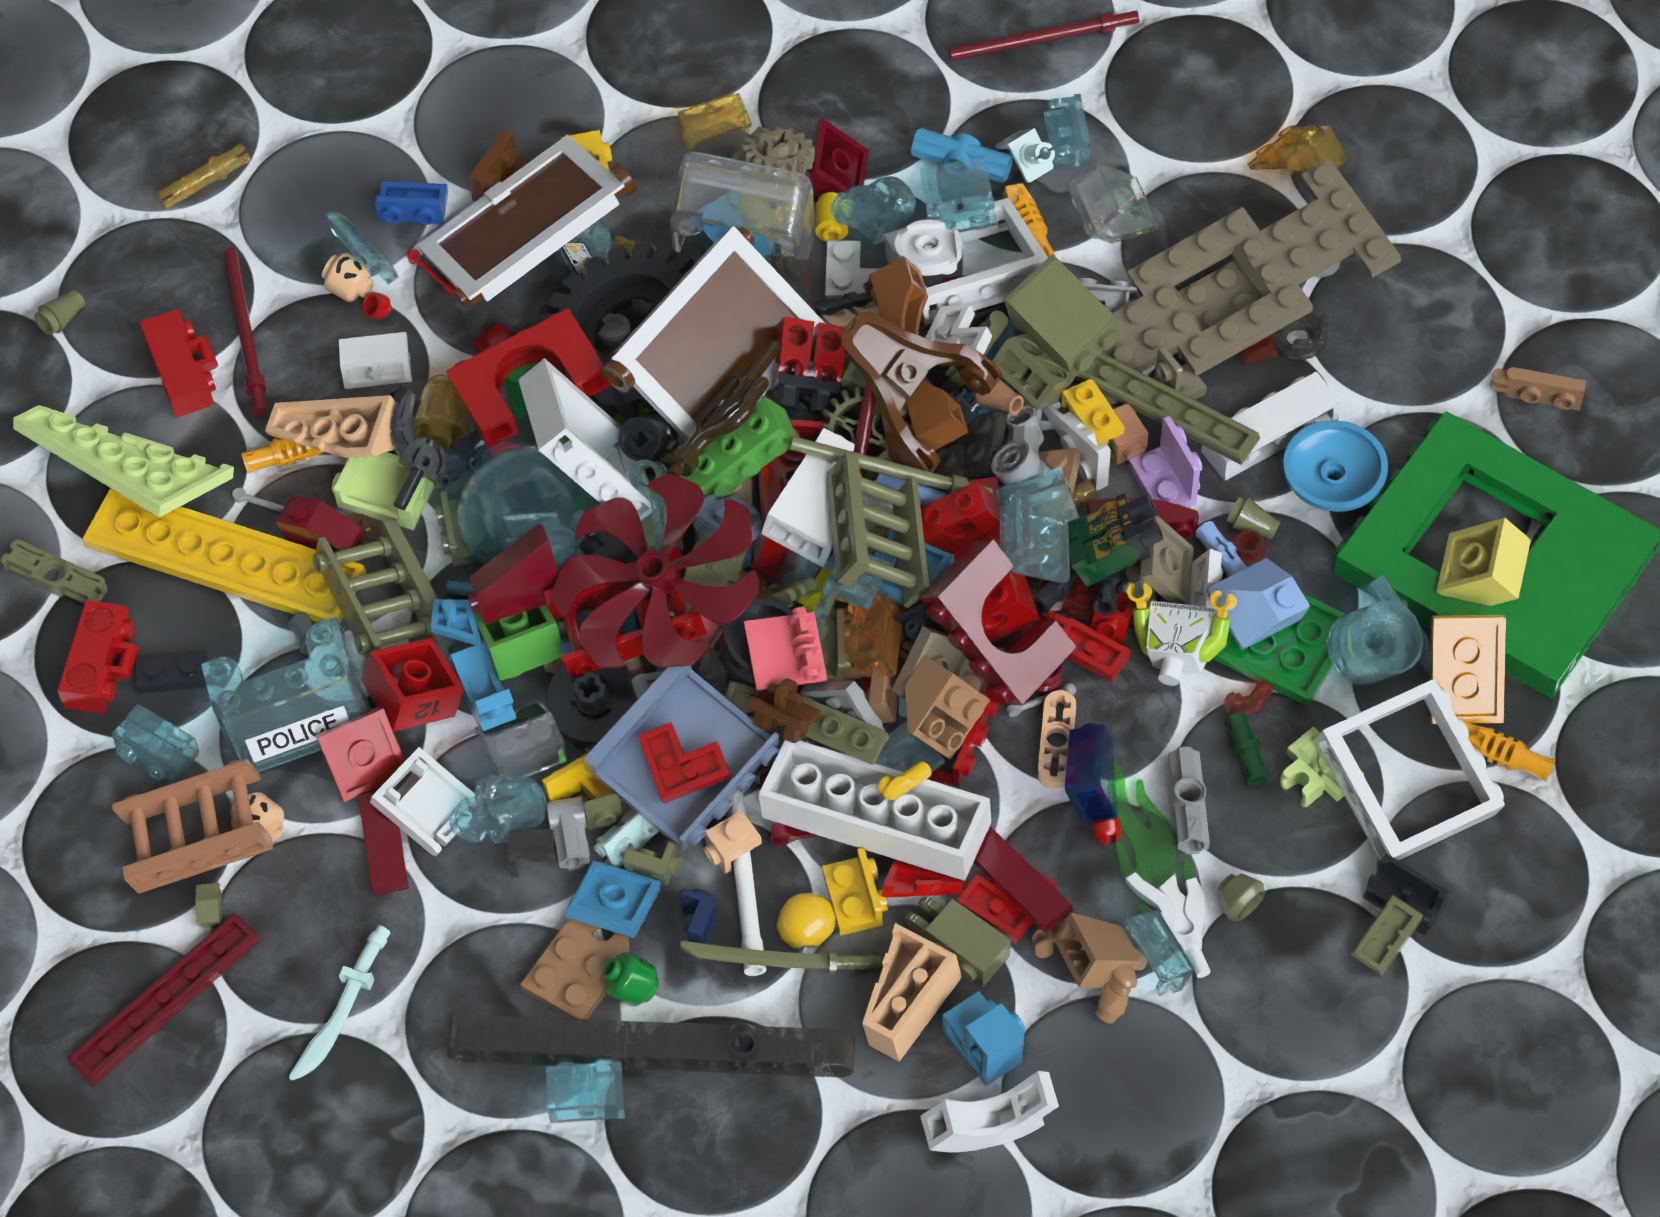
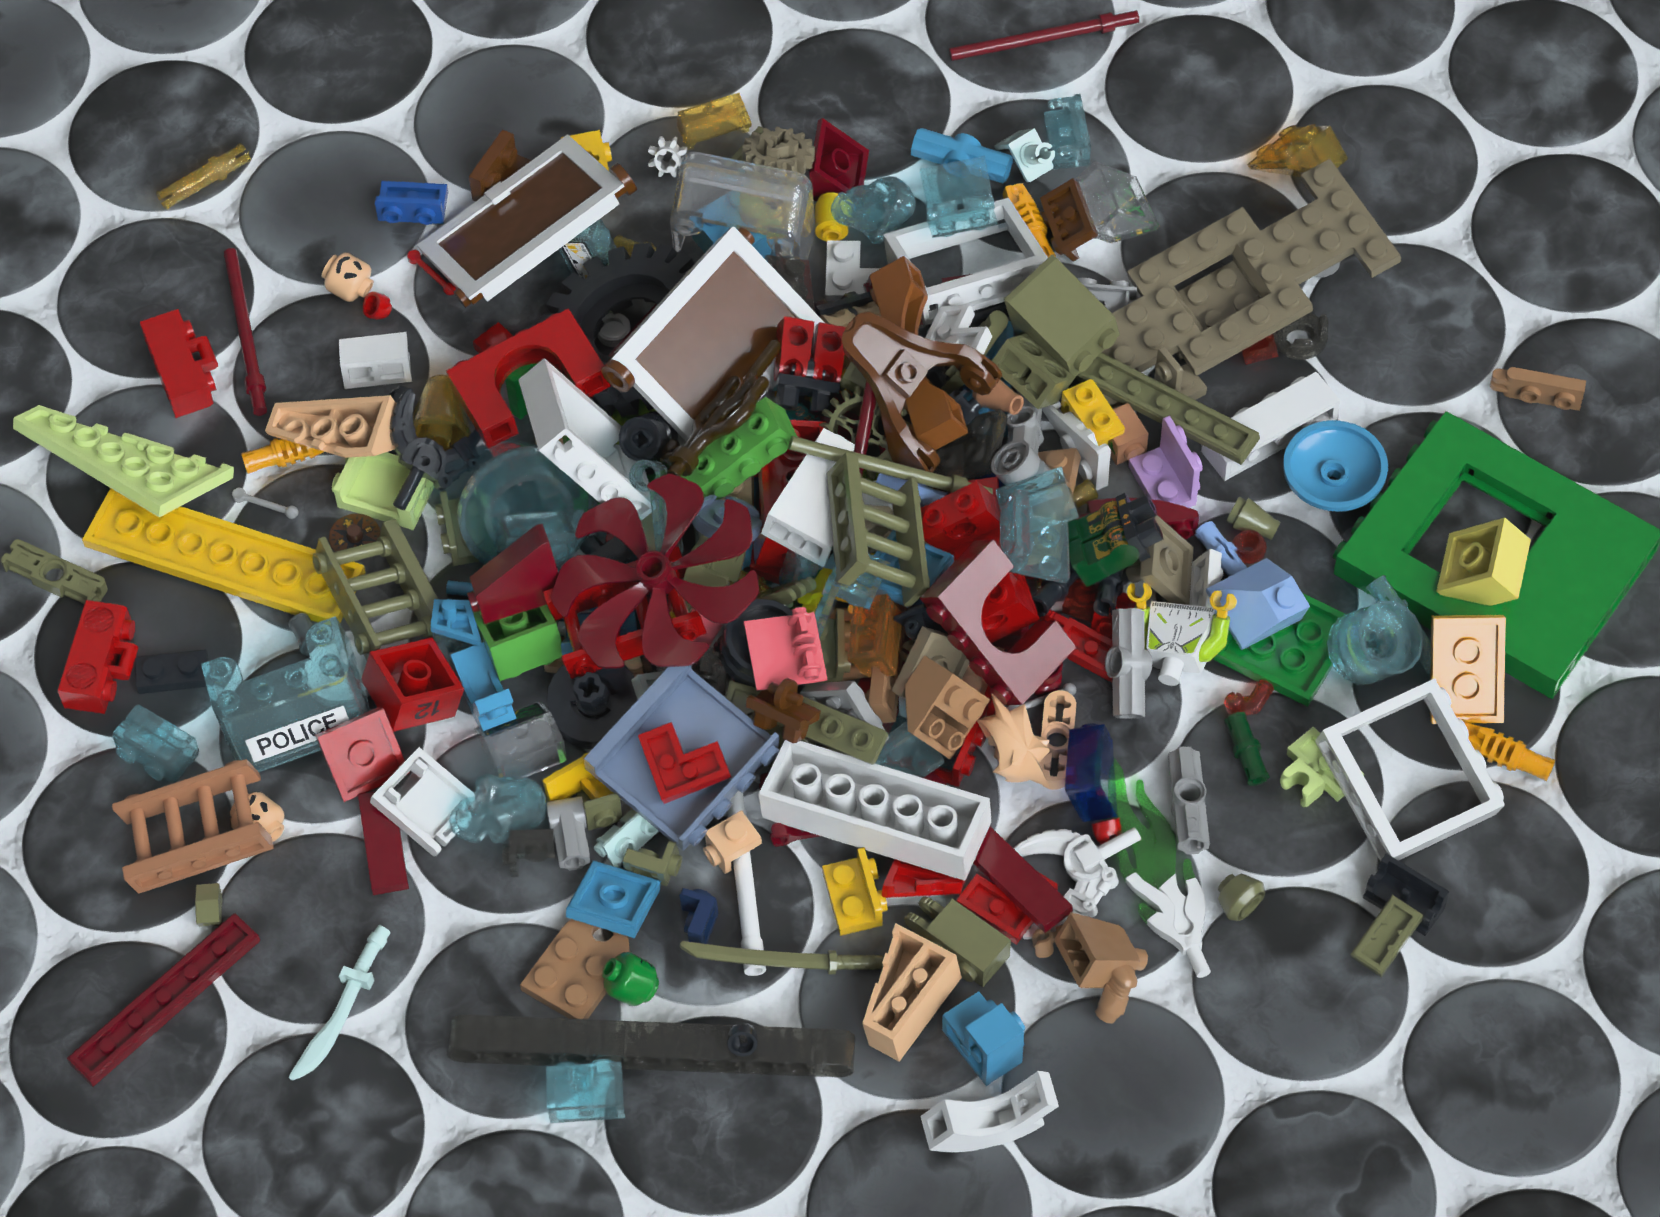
(56, 314): olive cone -> none
(309, 519): dark red slope -> none
(361, 247): clear light blue slope -> none
(664, 146): none -> white gear
(805, 920): yellow hair -> none
(898, 786): yellow arm -> none
(944, 242): white plate -> none
(1015, 744): none -> light nougat hair
(1068, 218): none -> reddish brown bracket
(1083, 864): none -> white bar
(1128, 663): none -> light grey piece
(1160, 950): clear light blue hinge -> none

